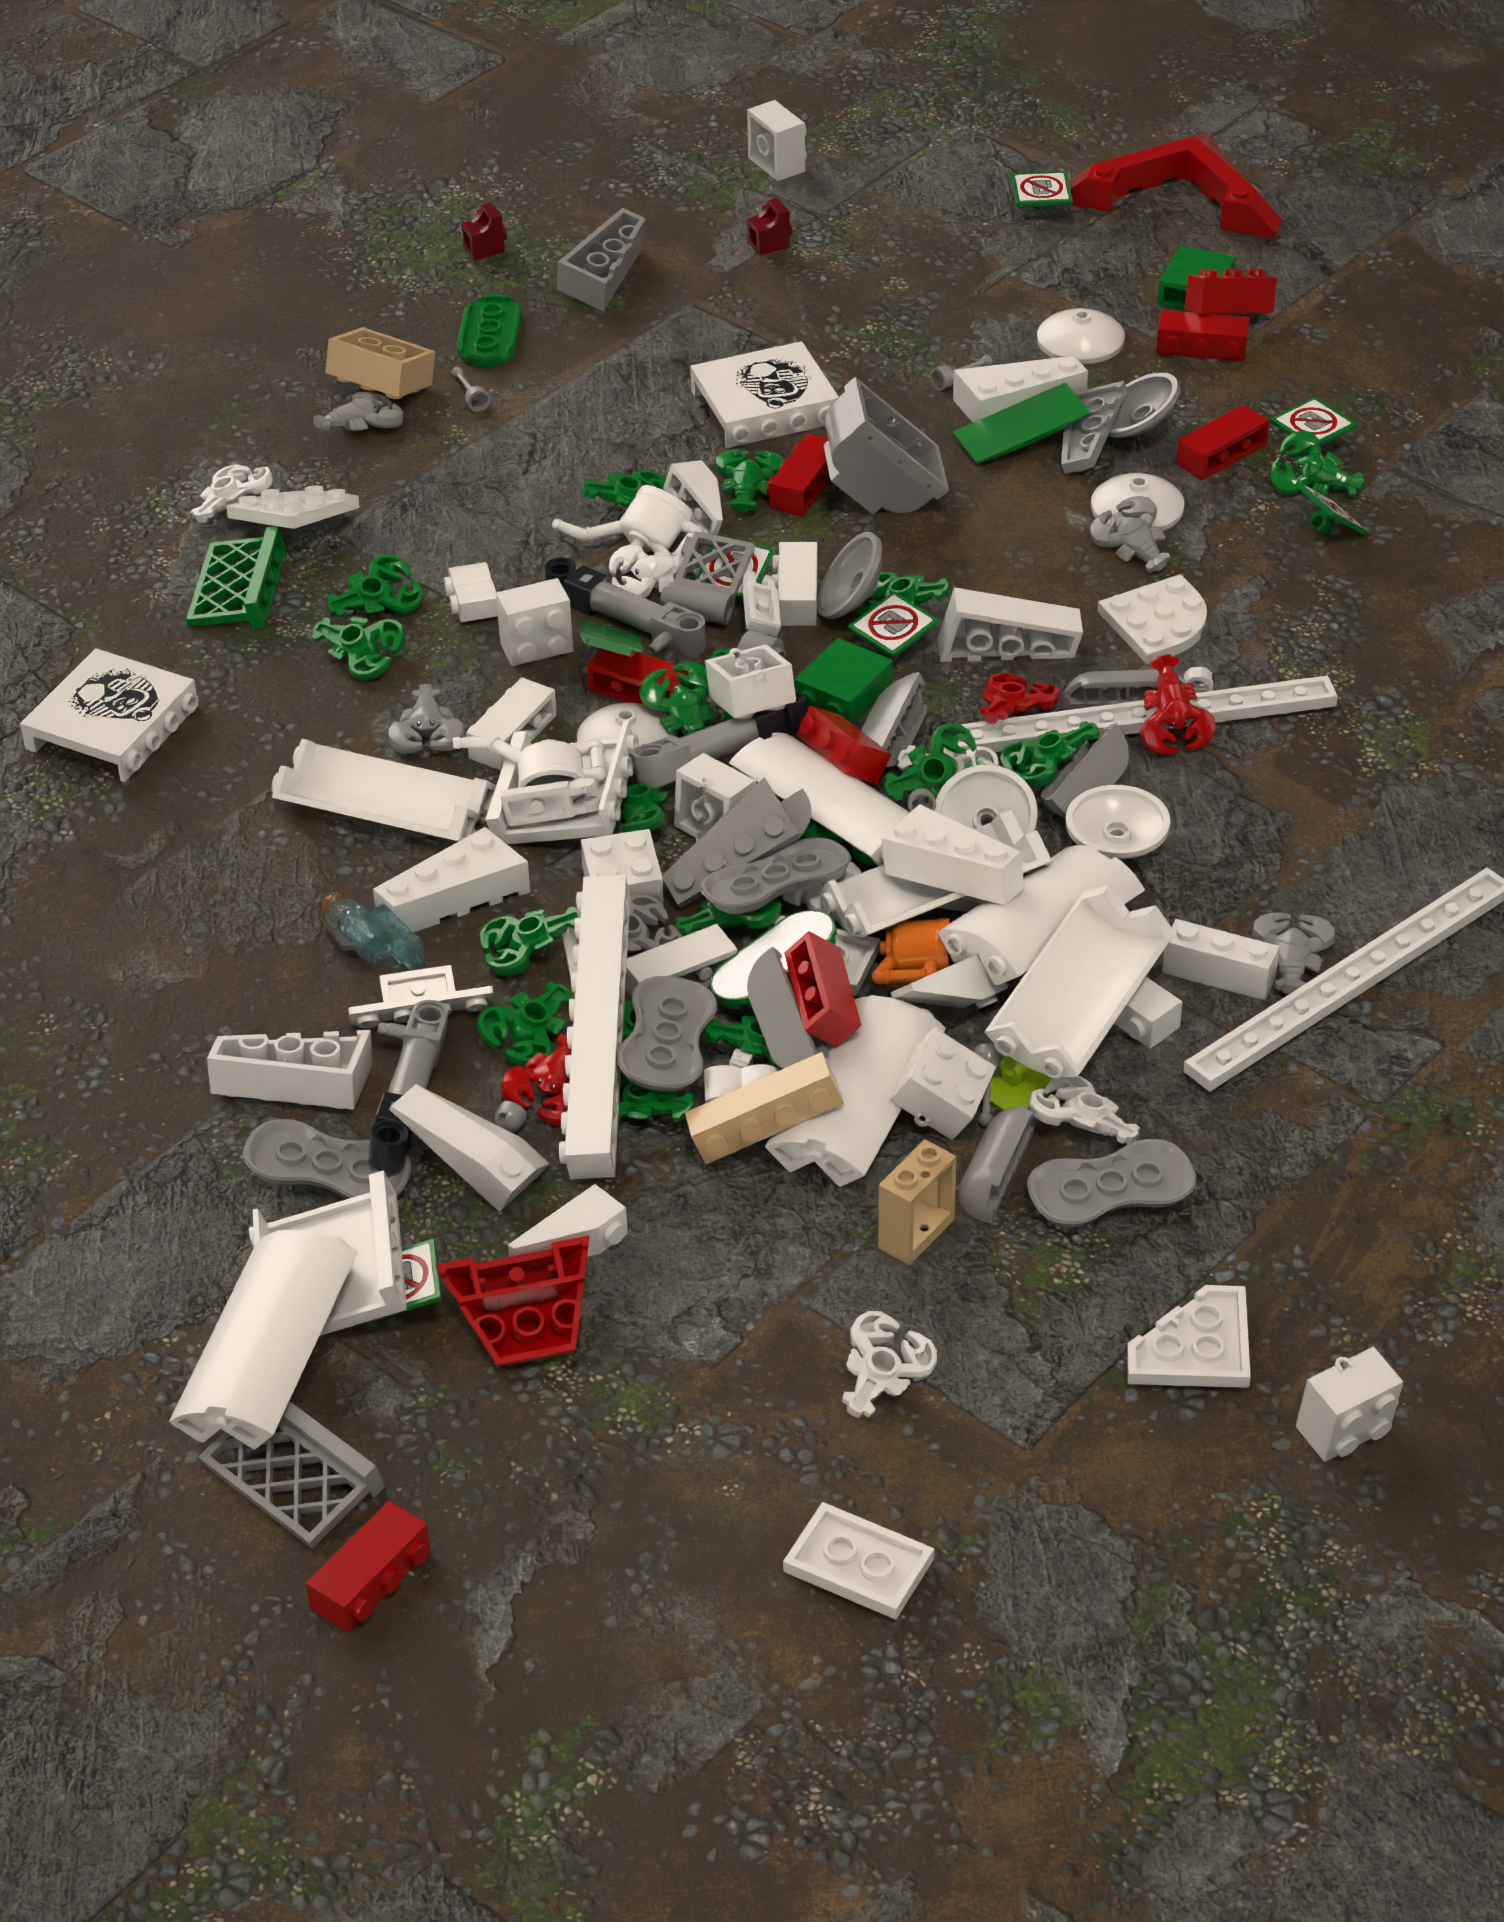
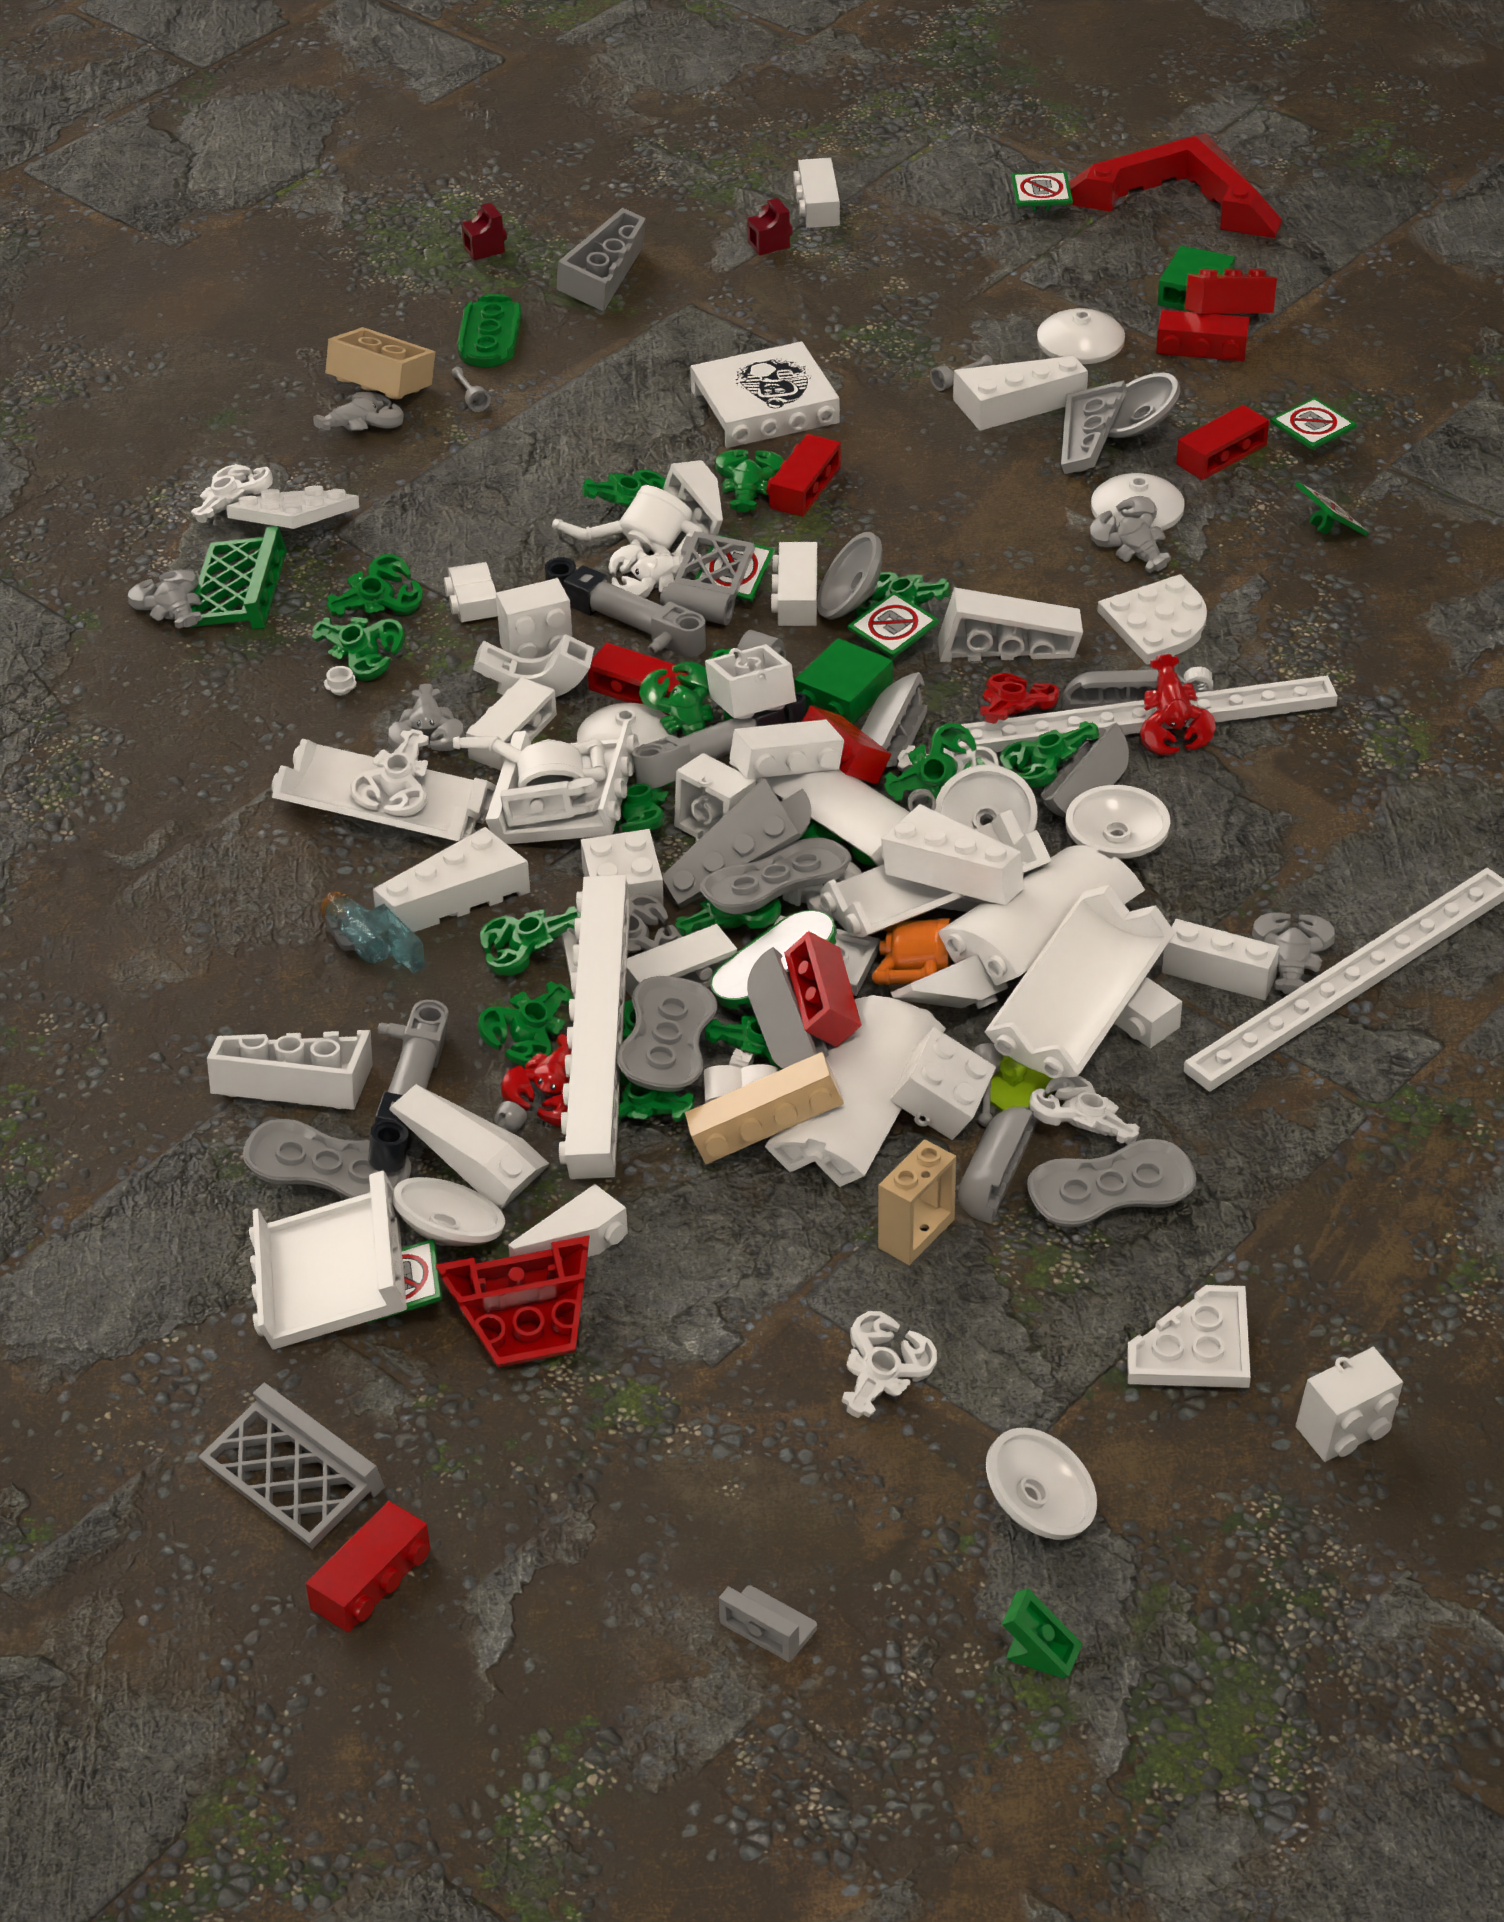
(112, 710): white panel -> none
(170, 599): none -> light grey animal
(264, 1337): white cylinder -> none
(340, 680): none -> white plate
(396, 778): none -> white animal
(407, 988): white bracket -> none
(447, 1212): none -> white dish
(558, 670): none -> white arch
(610, 638): green piece -> none
(761, 604): white hinge -> none
(765, 1621): none -> light grey panel
(776, 140): white brick -> none
(786, 749): none -> white brick
(817, 192): none -> white brick
(858, 1560): white plate -> none
(880, 458): light grey container -> none
(1021, 424): green piece -> none
(1039, 1636): none -> green slope
(1041, 1483): none -> white dish
(1313, 468): green animal -> none

